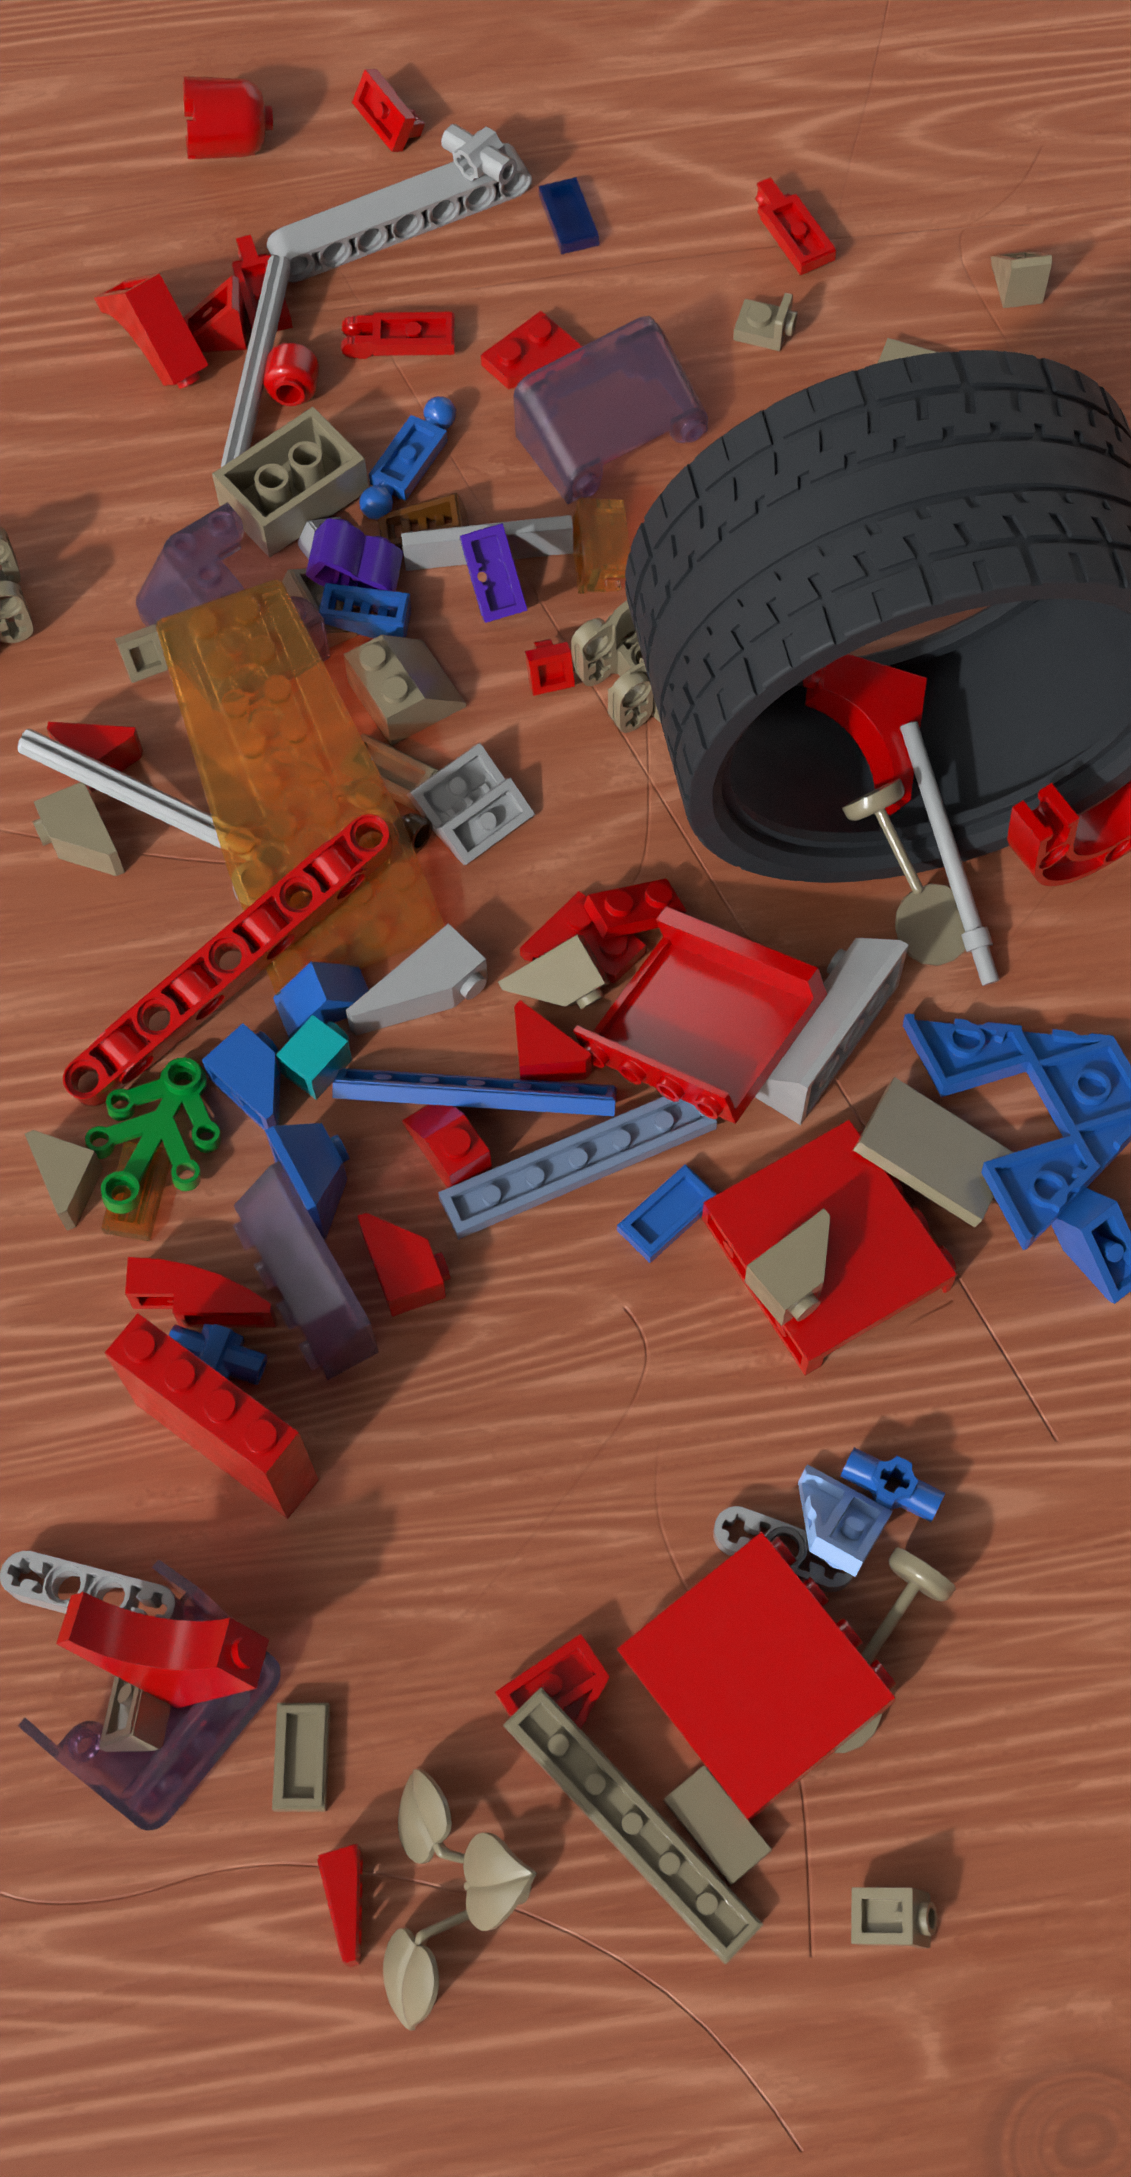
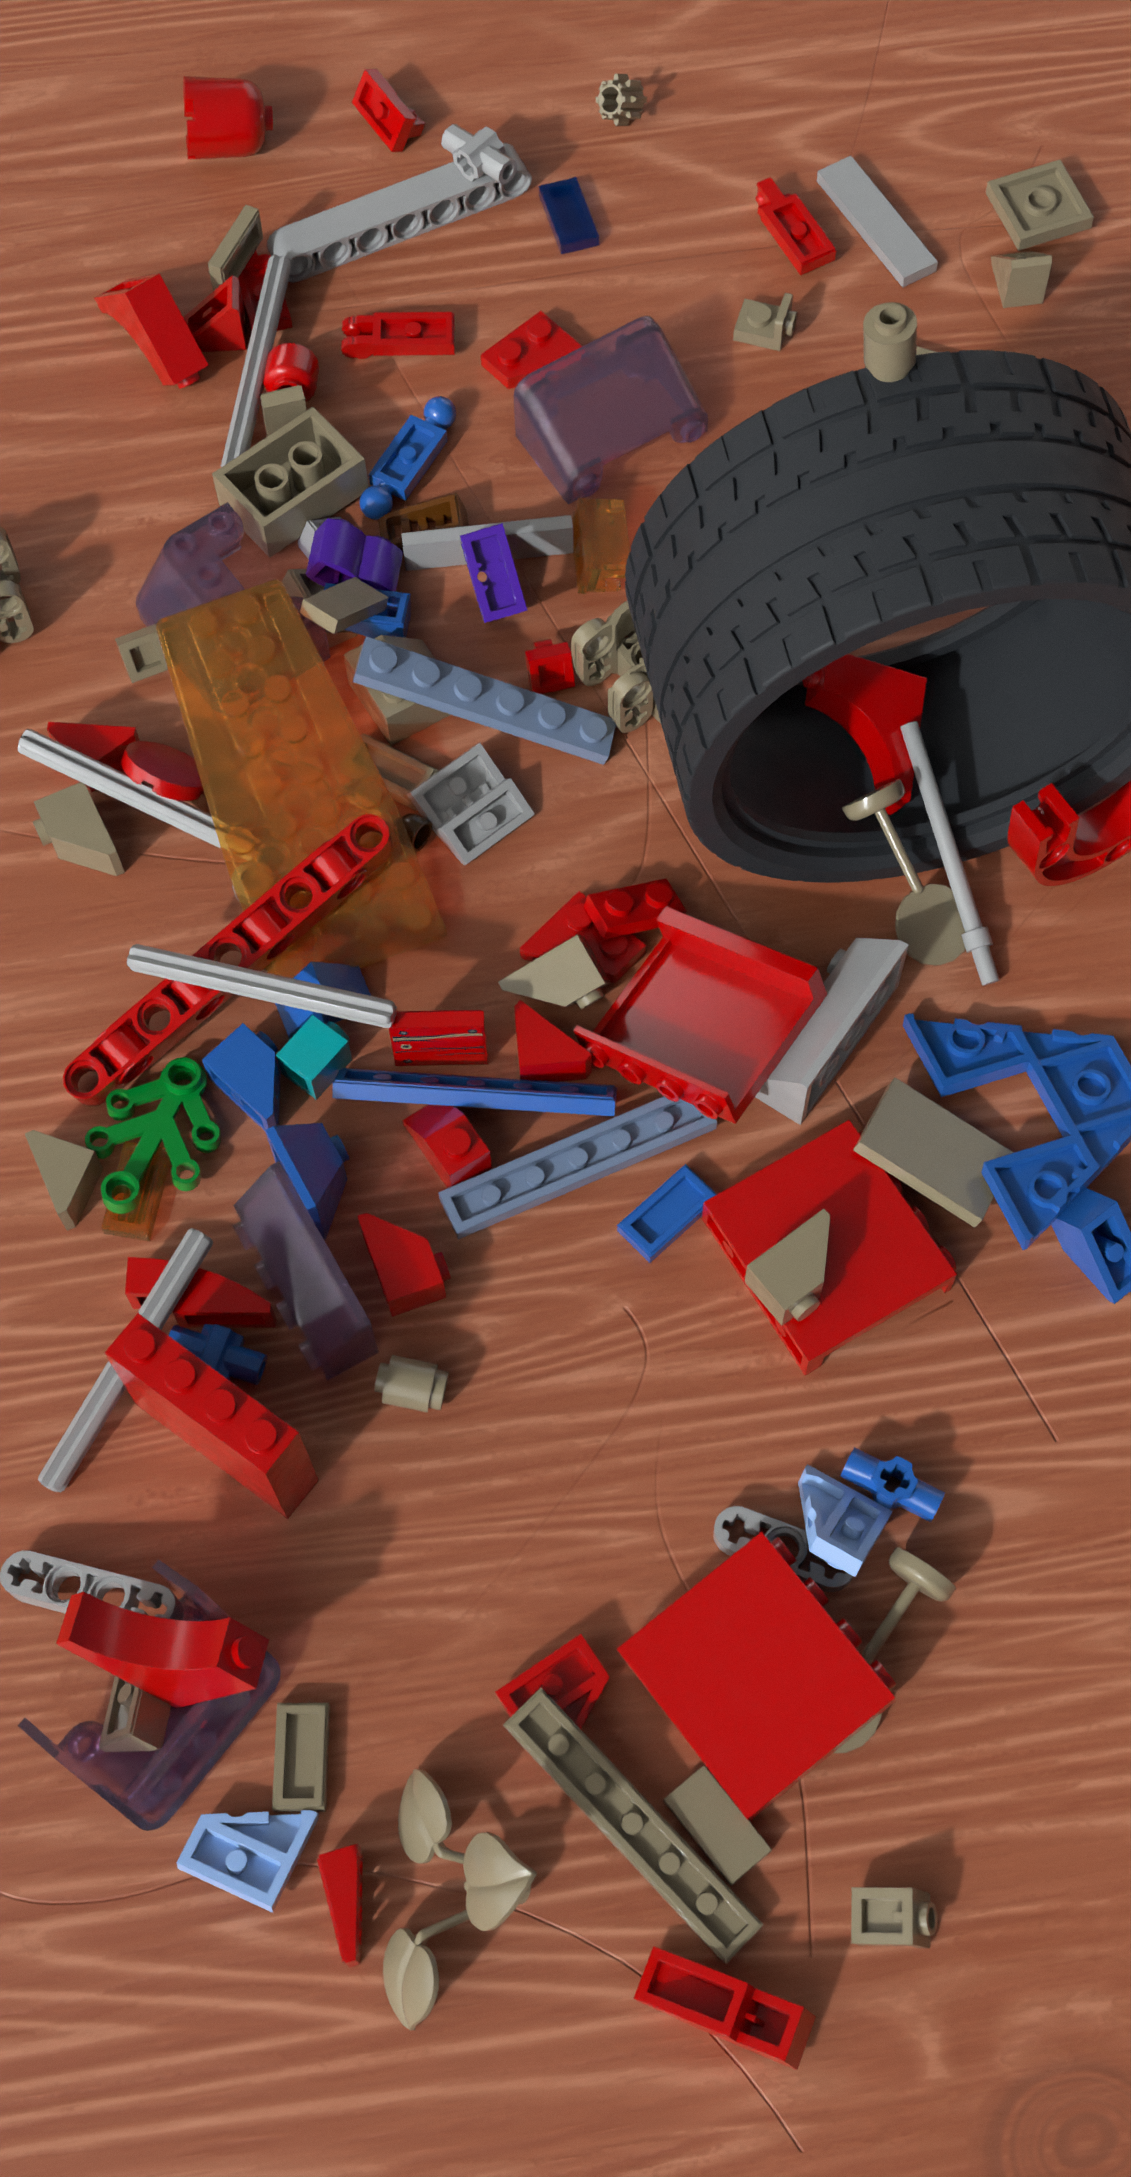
(109, 1386): none -> light grey axle
(165, 767): none -> red tile
(236, 247): none -> dark tan tile
(248, 1853): none -> light blue wing
(262, 986): none -> light grey axle
(282, 407): none -> dark tan tile
(343, 605): none -> dark tan tile
(411, 1384): none -> dark tan brick
(425, 983): light grey slope -> none
(439, 1038): none -> red tile
(484, 700): none -> sand blue plate
(621, 99): none -> dark tan gear
(725, 2007): none -> red slope
(877, 221): none -> light grey tile
(890, 341): none -> dark tan brick
(1039, 205): none -> dark tan plate

